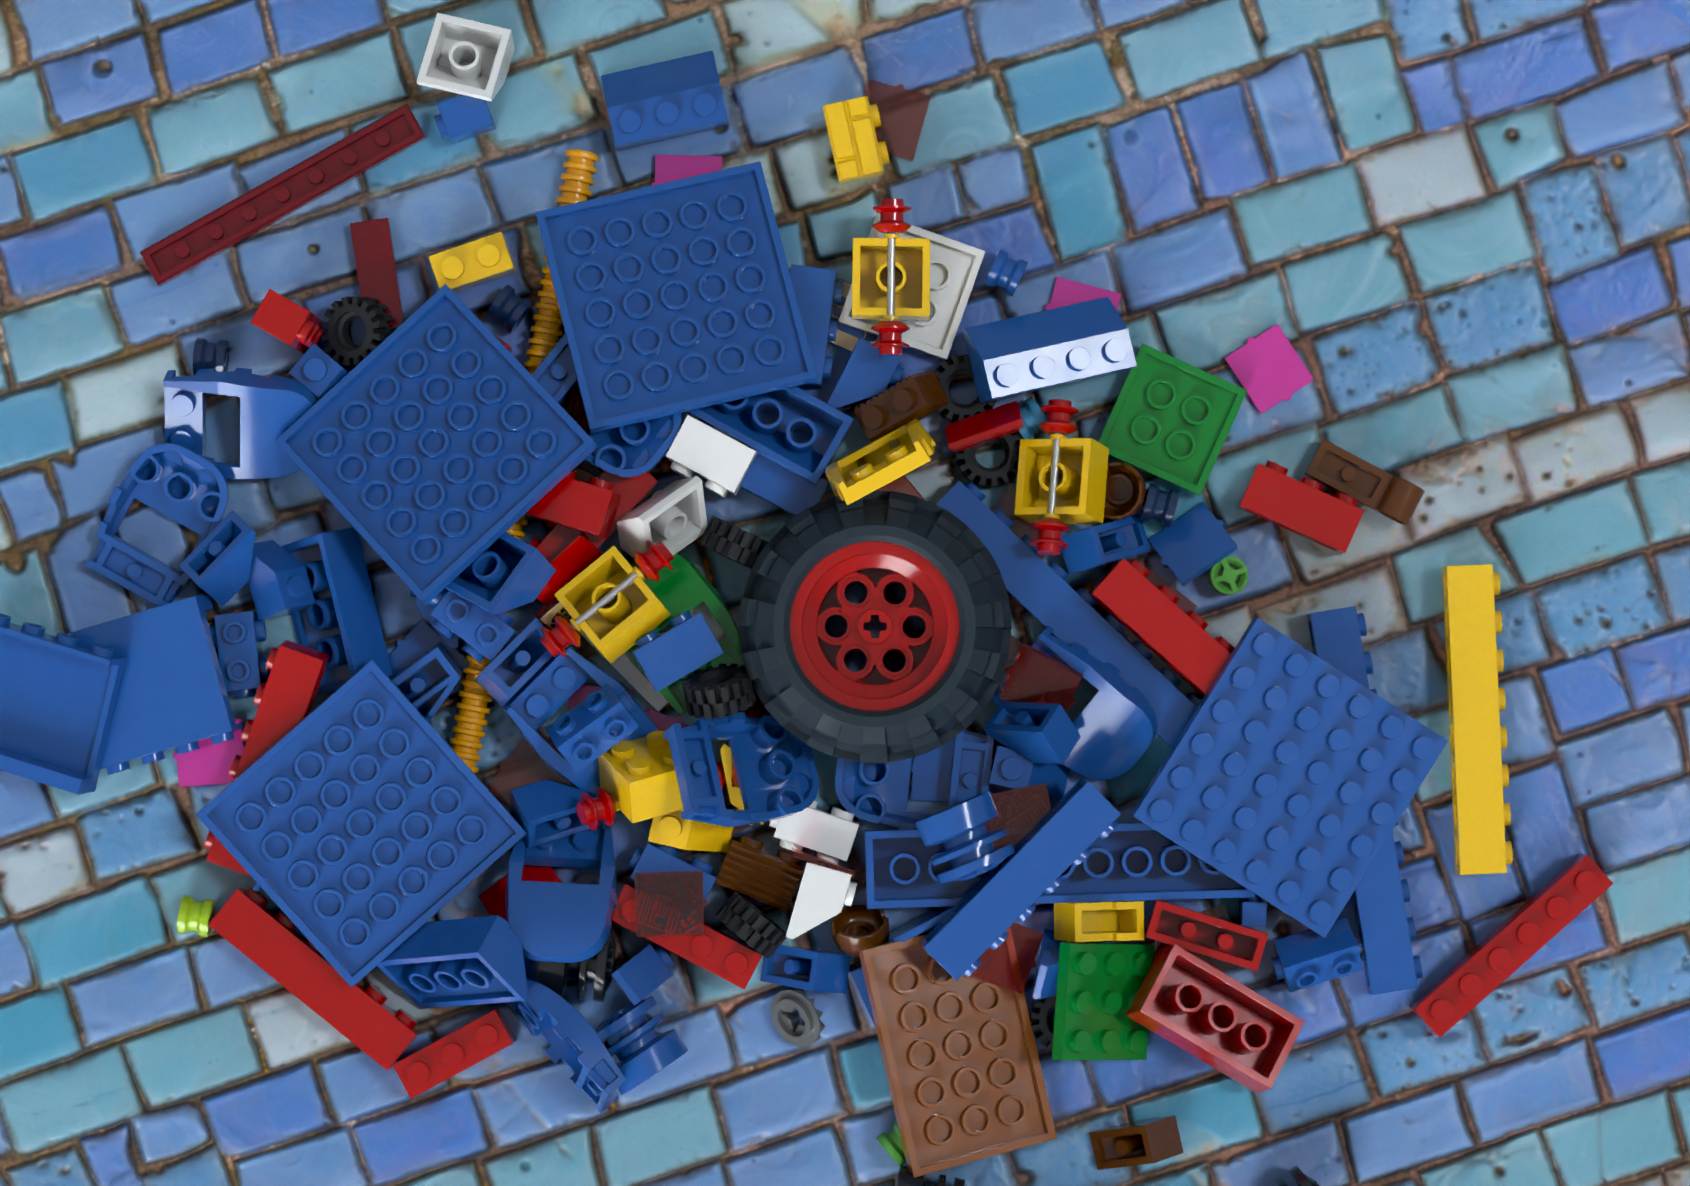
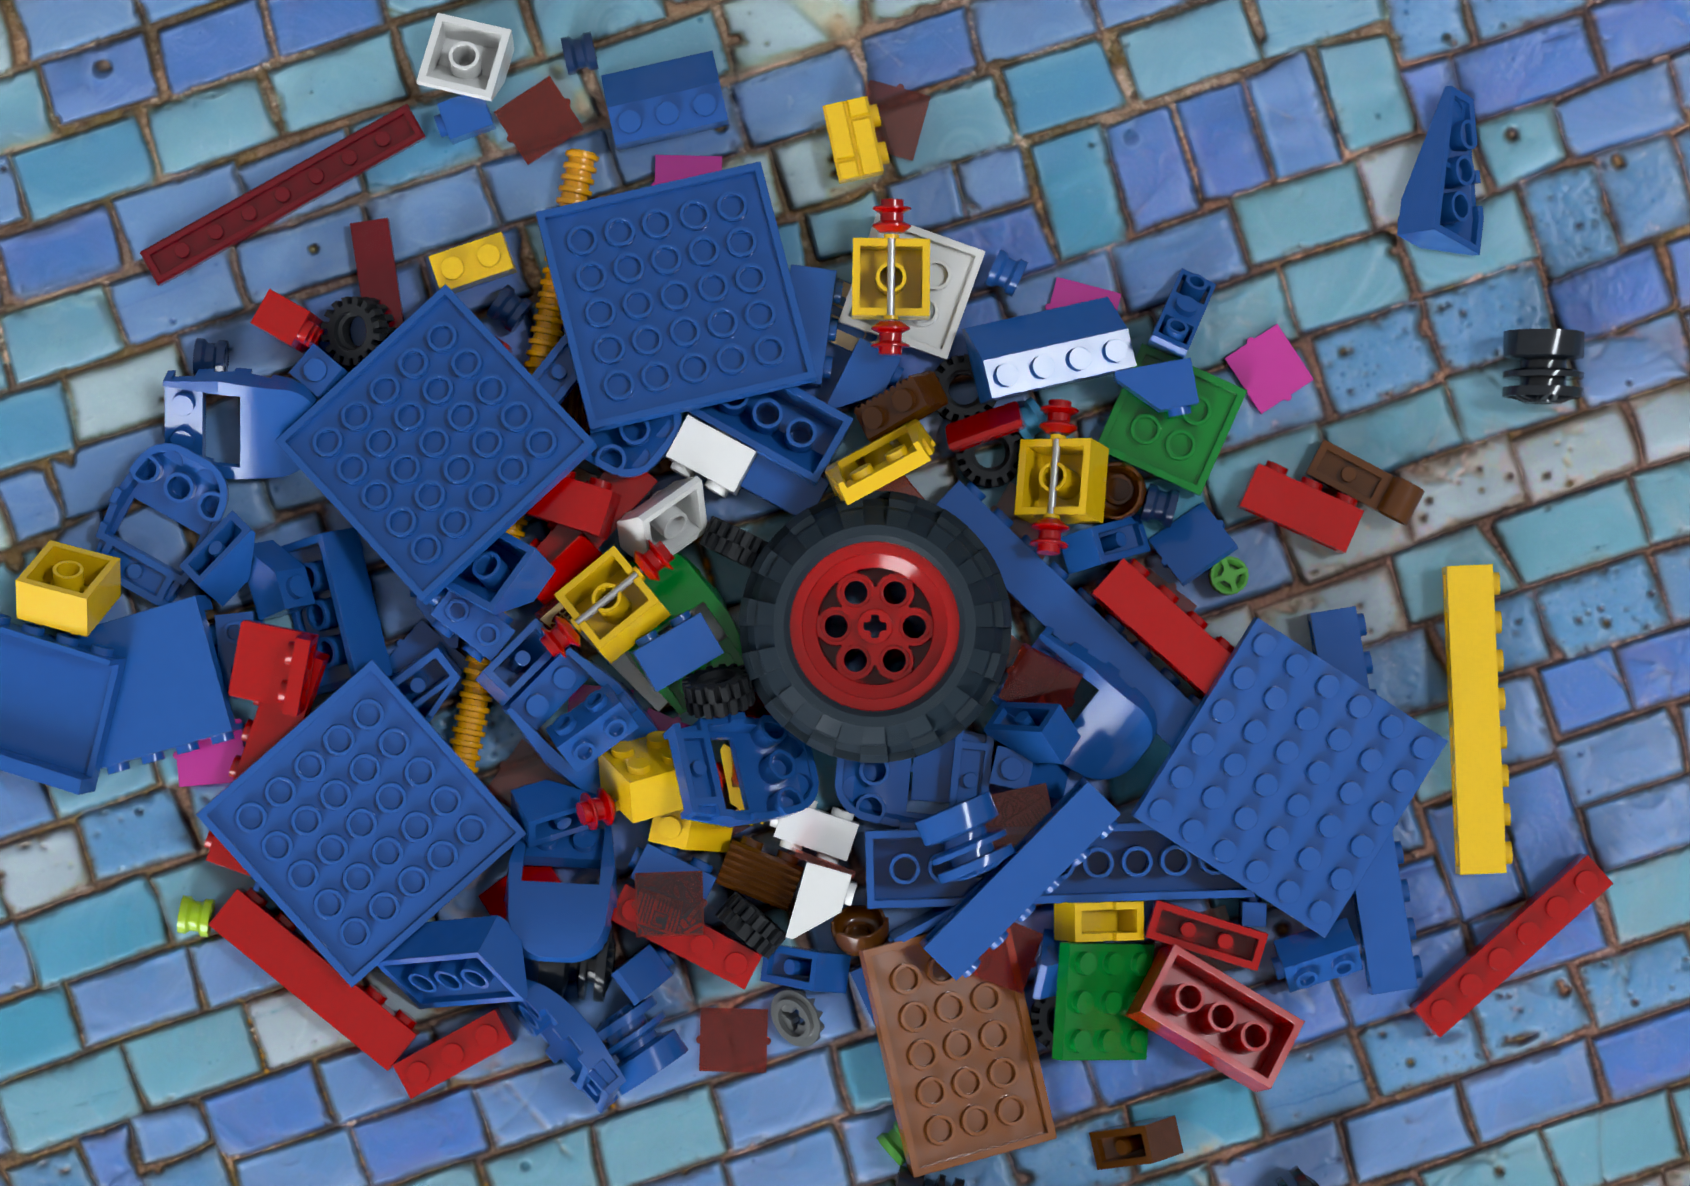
(68, 588): none -> yellow brick
(273, 666): none -> red bracket
(538, 120): none -> clear red piece
(579, 53): none -> dark blue wheel
(733, 1040): none -> clear red piece
(1162, 385): none -> blue slope
(1181, 314): none -> blue slope
(1440, 195): none -> blue wedge
(1543, 365): none -> black wheel

